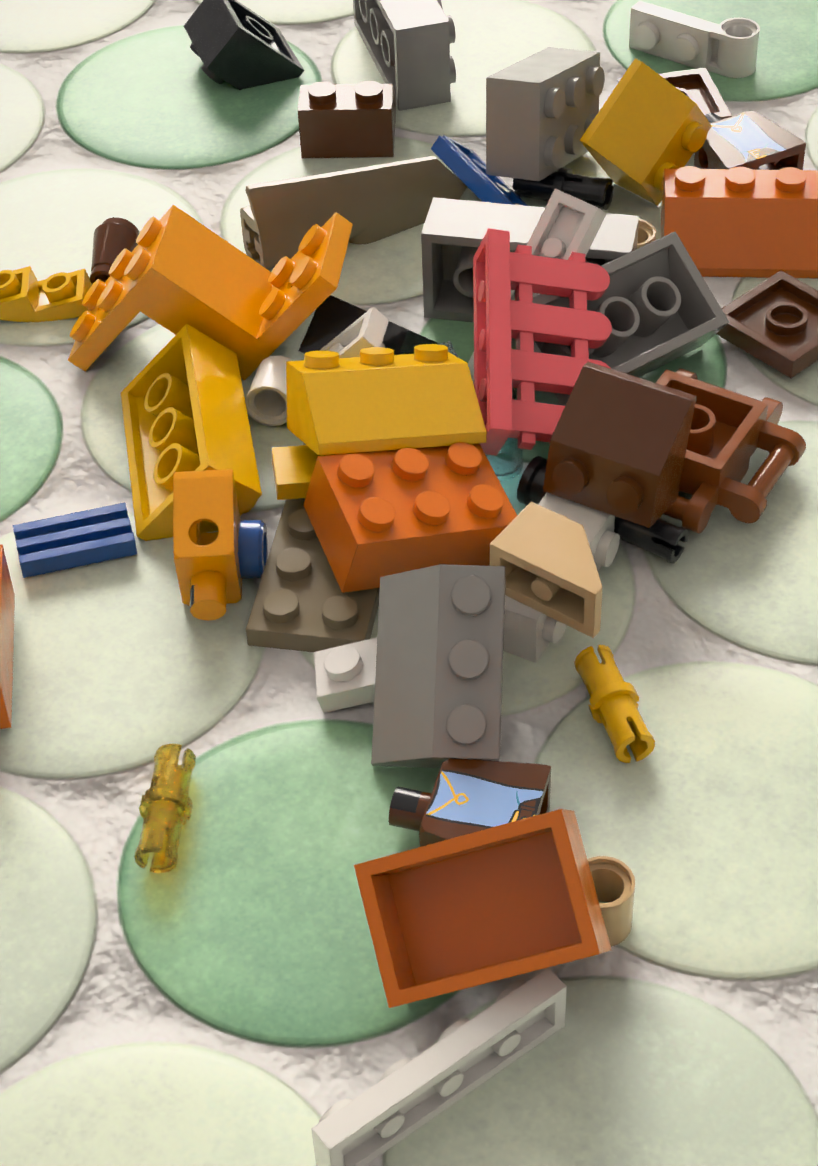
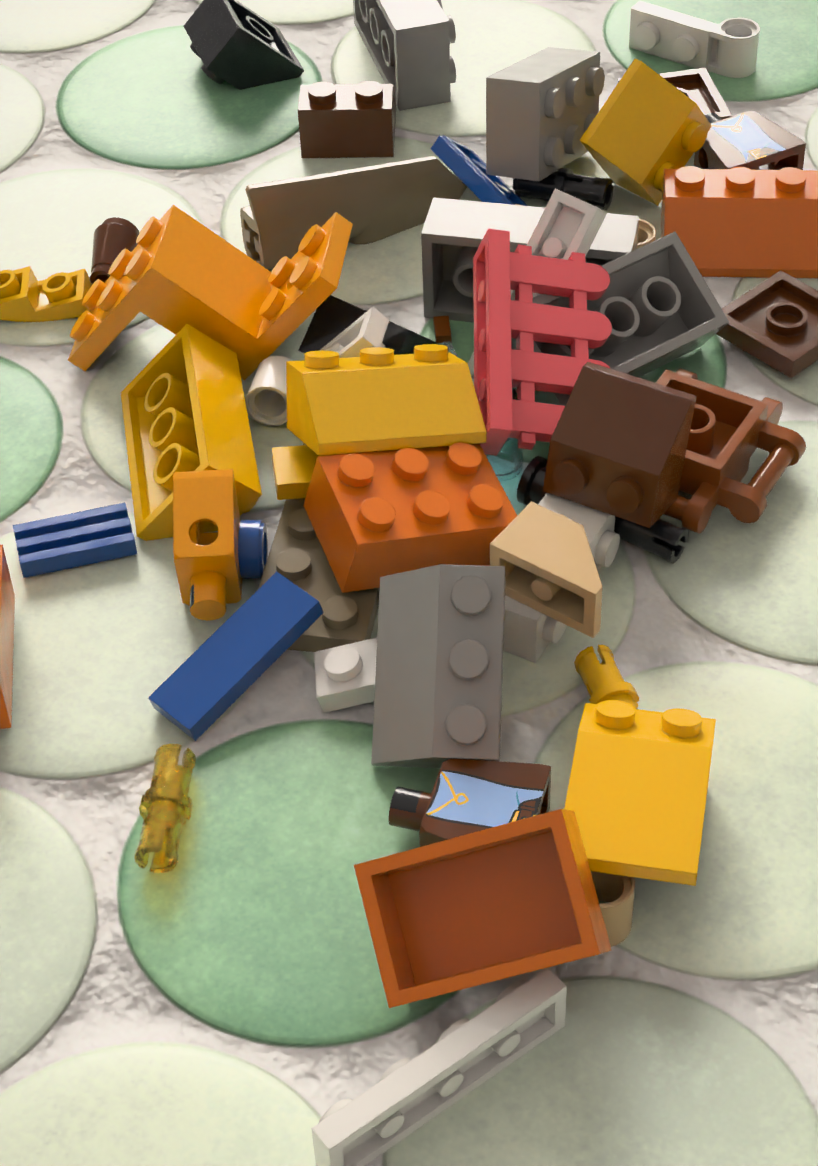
(236, 655): none -> blue tile
(442, 329): none -> dark orange piece
(641, 790): none -> yellow slope

